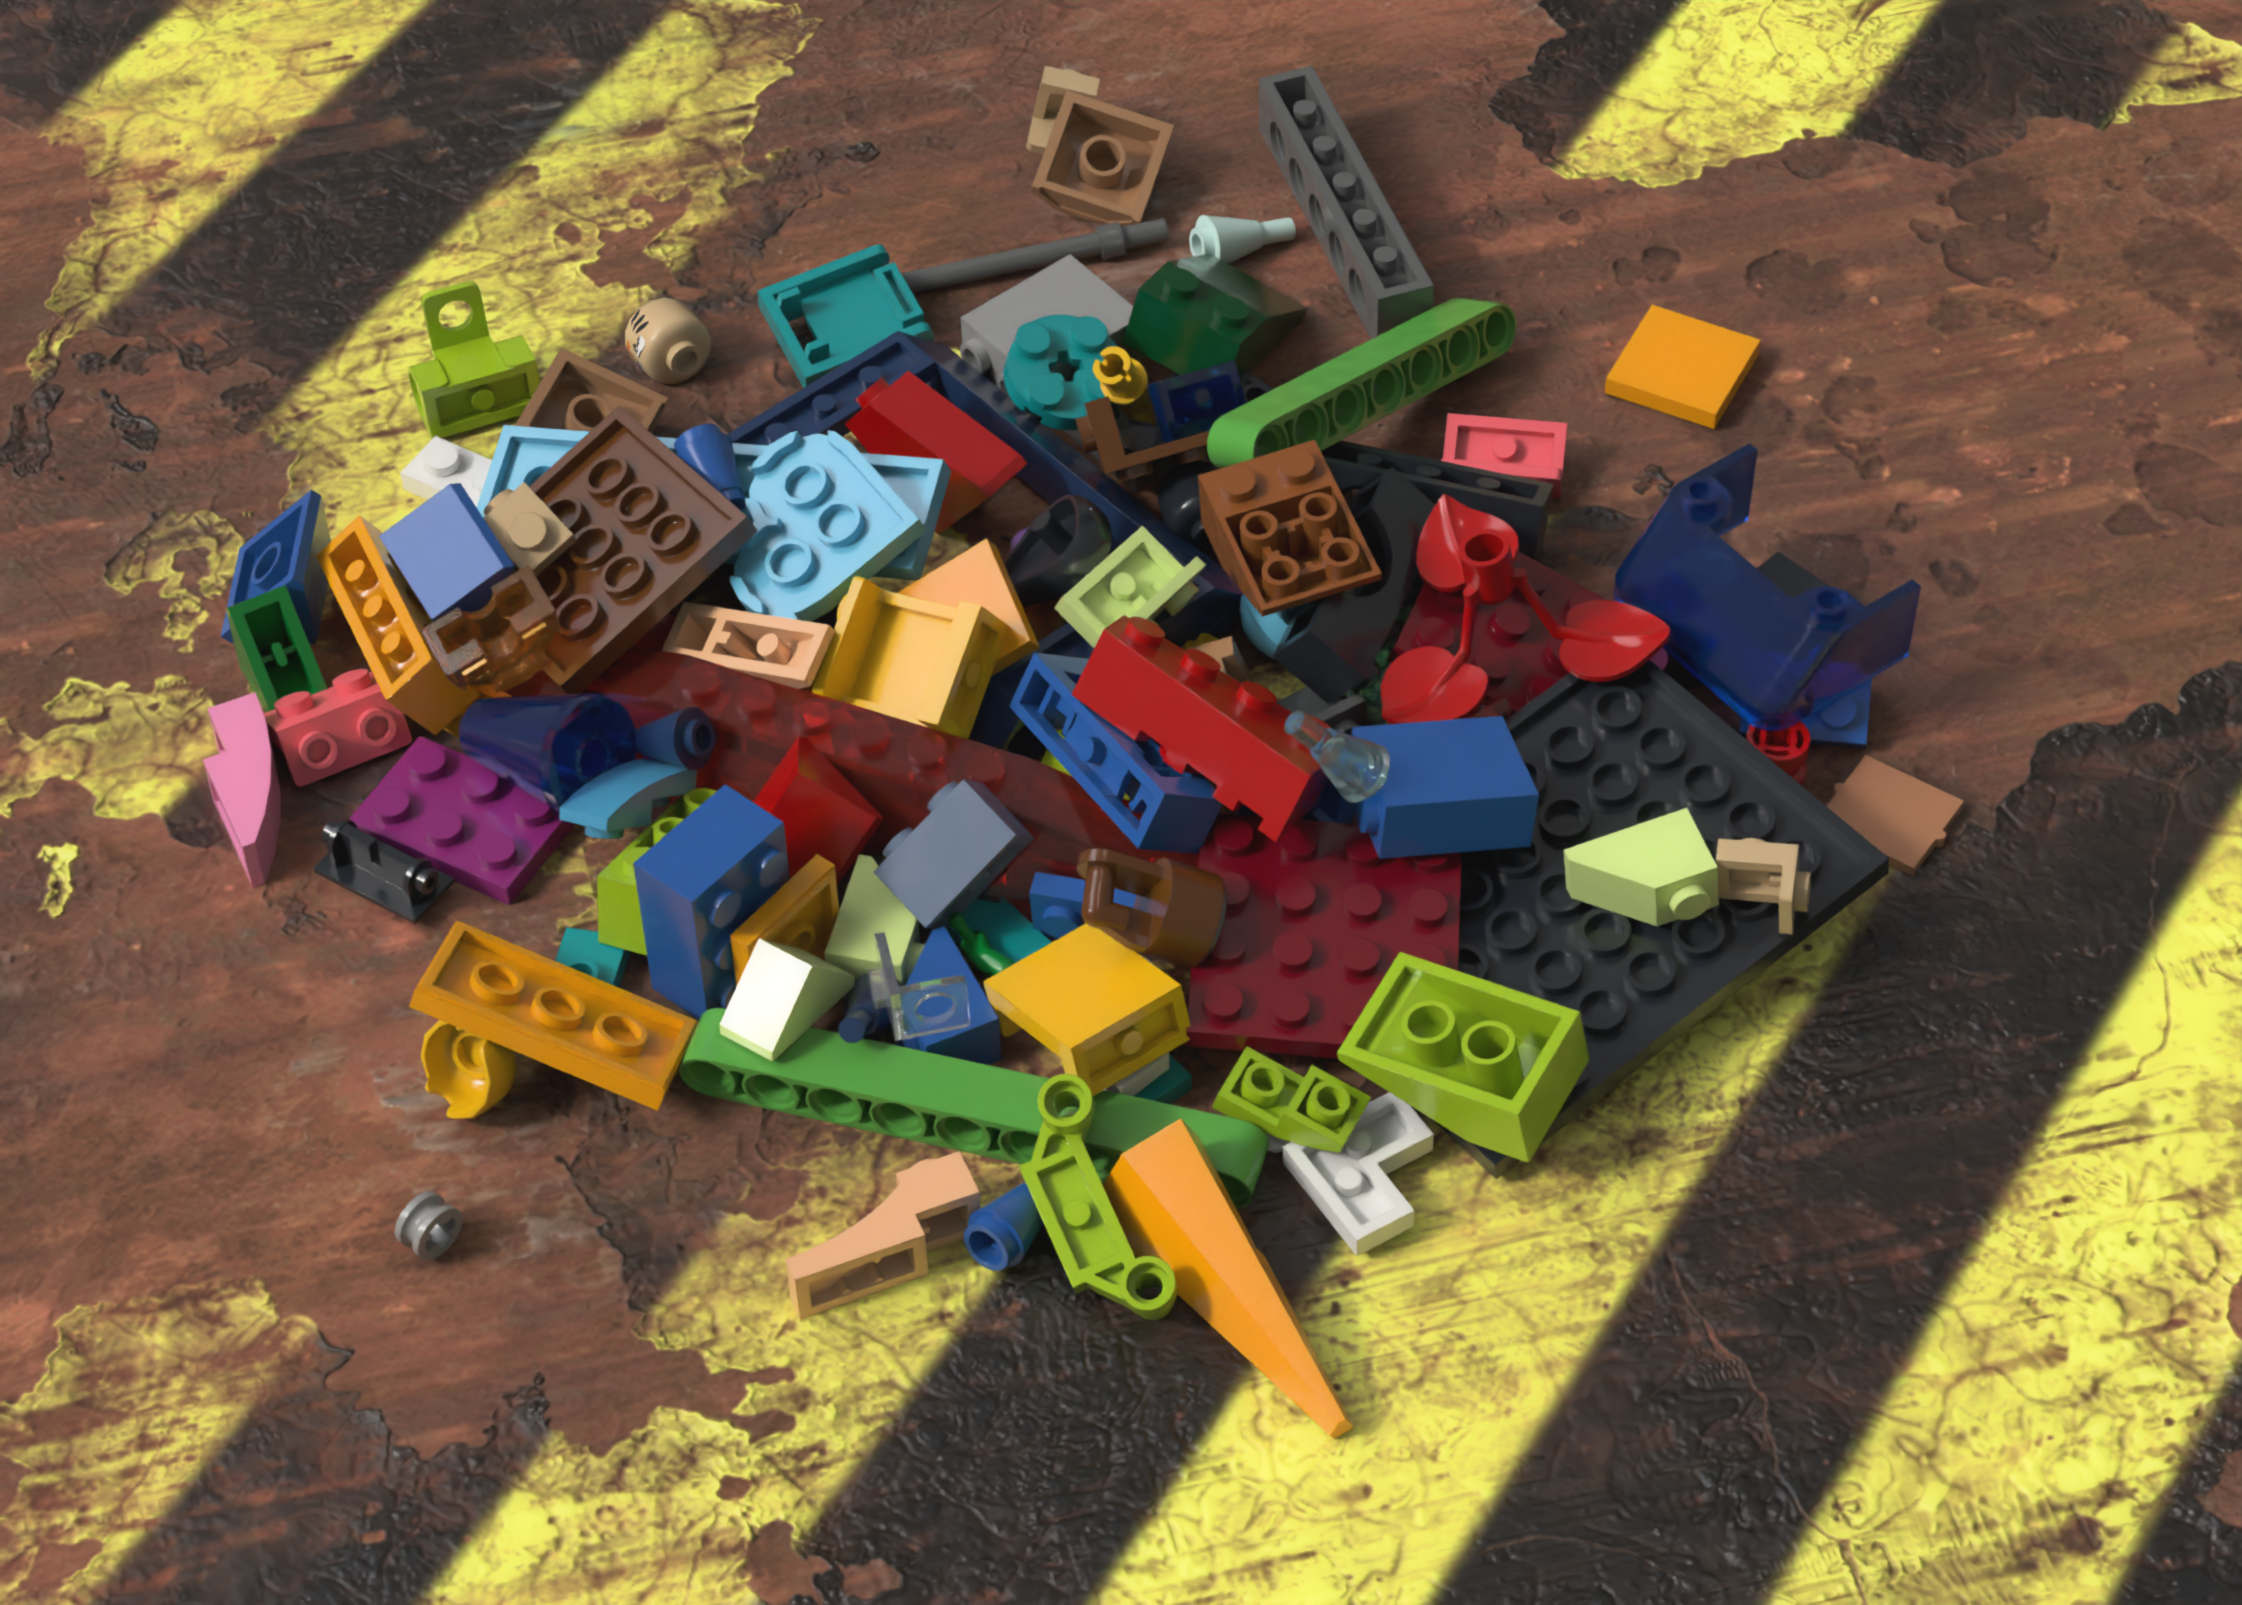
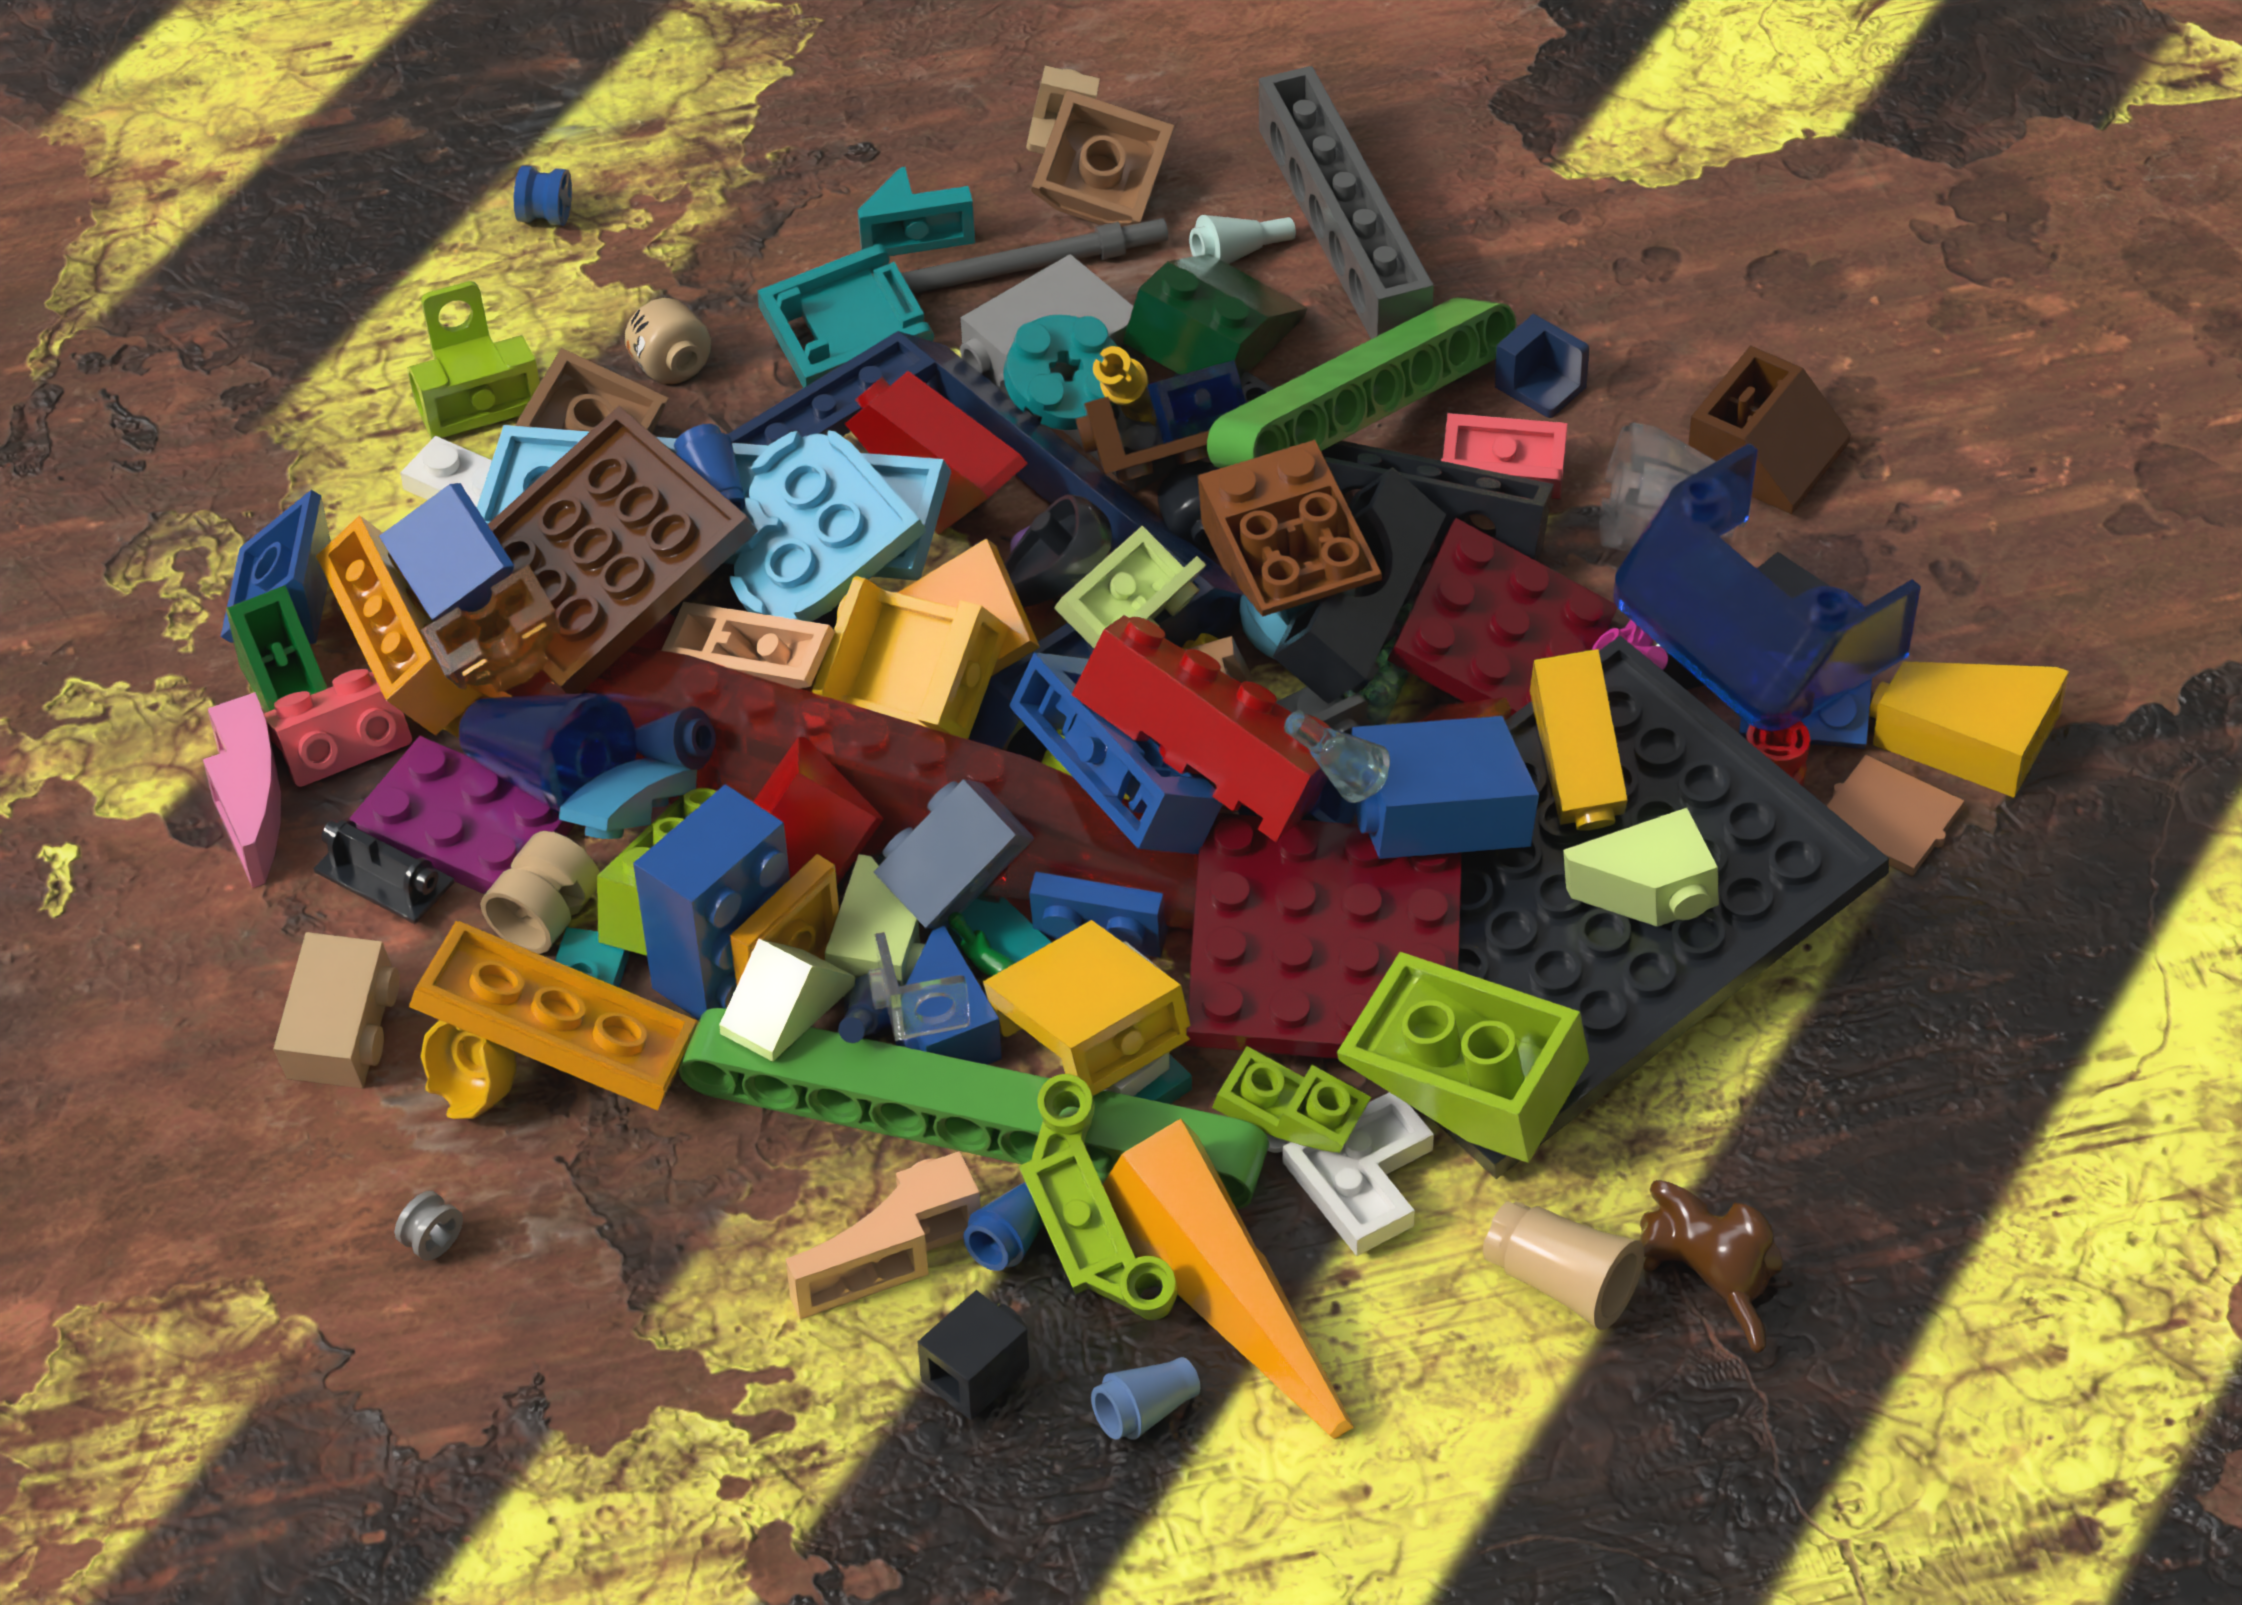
(336, 1010): none -> tan brick
(527, 528): tan bracket -> none
(540, 891): none -> tan wheel
(542, 195): none -> blue wheel
(916, 221): none -> teal slope
(974, 1354): none -> black brick
(1141, 1397): none -> medium blue cone
(1175, 908): reddish brown piece -> none
(1479, 552): red plant -> none
(1541, 366): none -> dark blue panel
(1566, 1260): none -> tan plant
(1578, 739): none -> yellow slope
(1642, 473): none -> clear cone
(1682, 366): light orange tile -> none
(1729, 1251): none -> reddish brown animal
(1764, 873): tan bracket -> none
(1782, 416): none -> reddish brown slope
(1970, 718): none -> yellow slope

